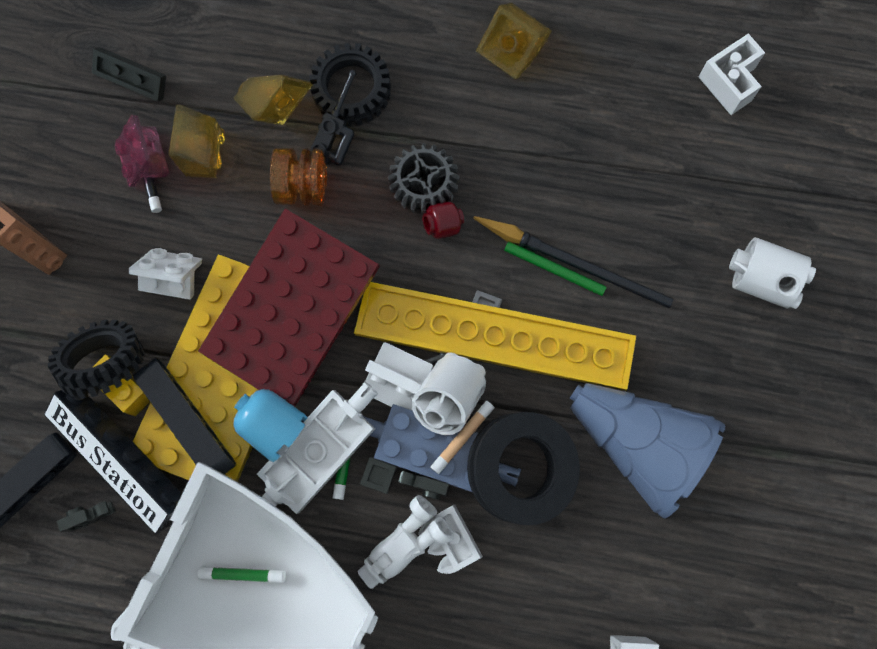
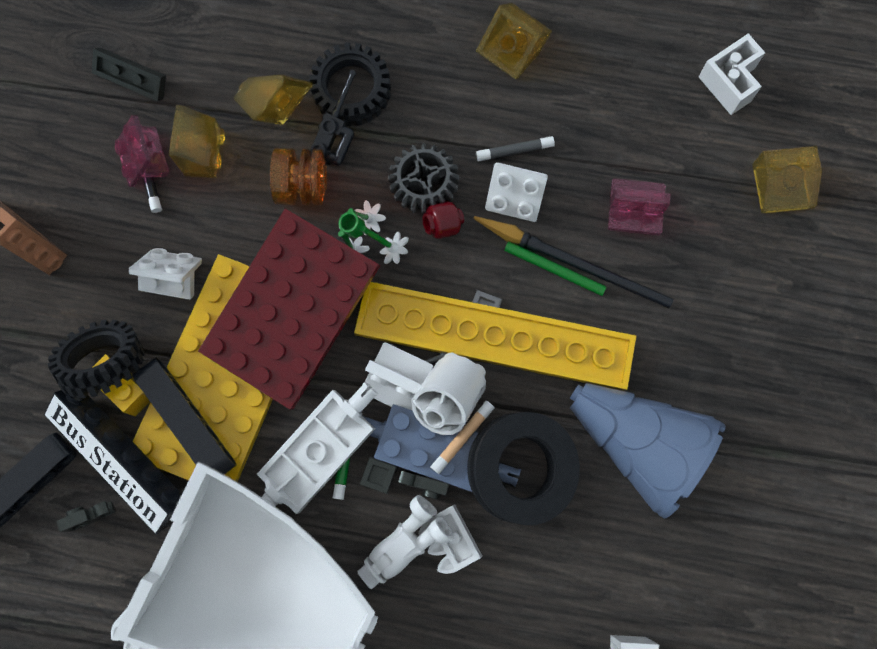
(242, 574): green bar -> none
(267, 422): medium azure cylinder -> none
(359, 222): none -> plant
(515, 148): none -> dark grey bar
(516, 192): none -> white bracket
(637, 206): none -> clear pink bracket
(761, 272): white cylinder -> none
(788, 179): none -> clear yellow slope

